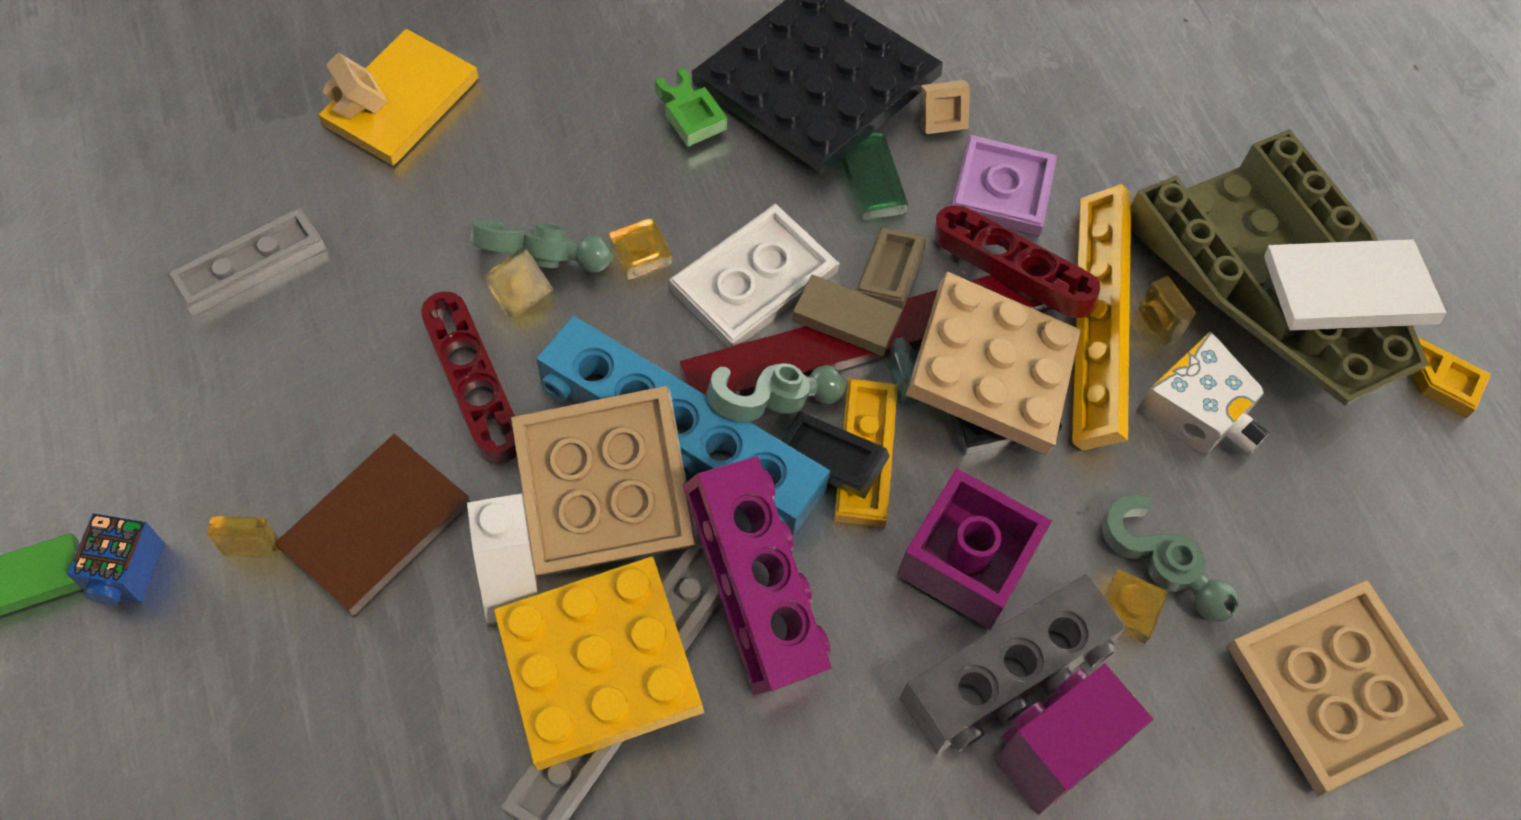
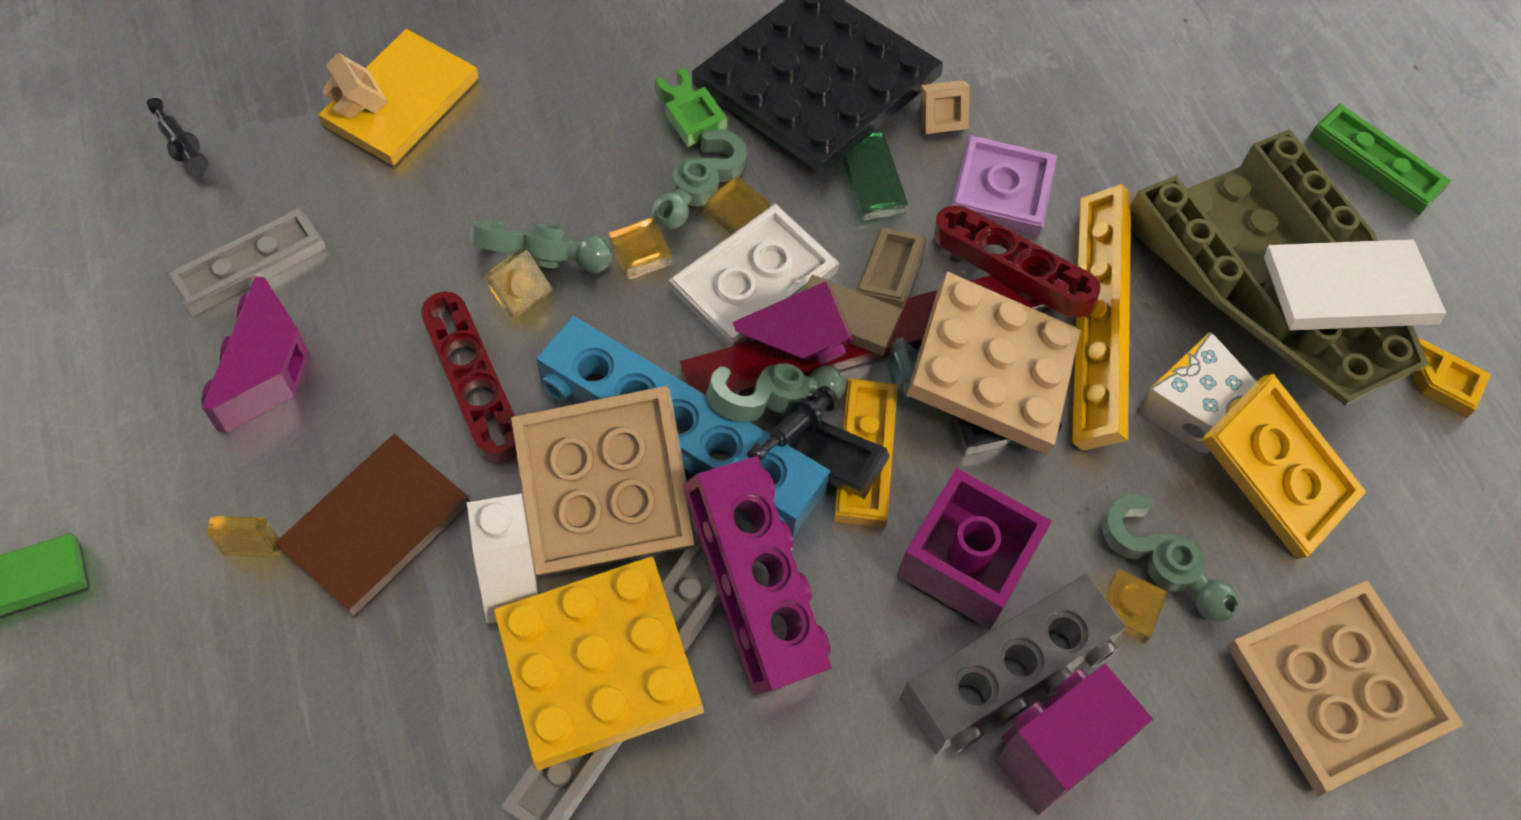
(115, 559): brick -> none
(181, 145): none -> black piece
(257, 362): none -> magenta slope
(698, 179): none -> sand green piece
(735, 205): none -> clear yellow tile
(802, 325): none -> magenta slope
(804, 416): none -> black piece
(1166, 310): clear yellow plate -> none
(1284, 466): none -> yellow tile
(1379, 158): none -> bright green tile

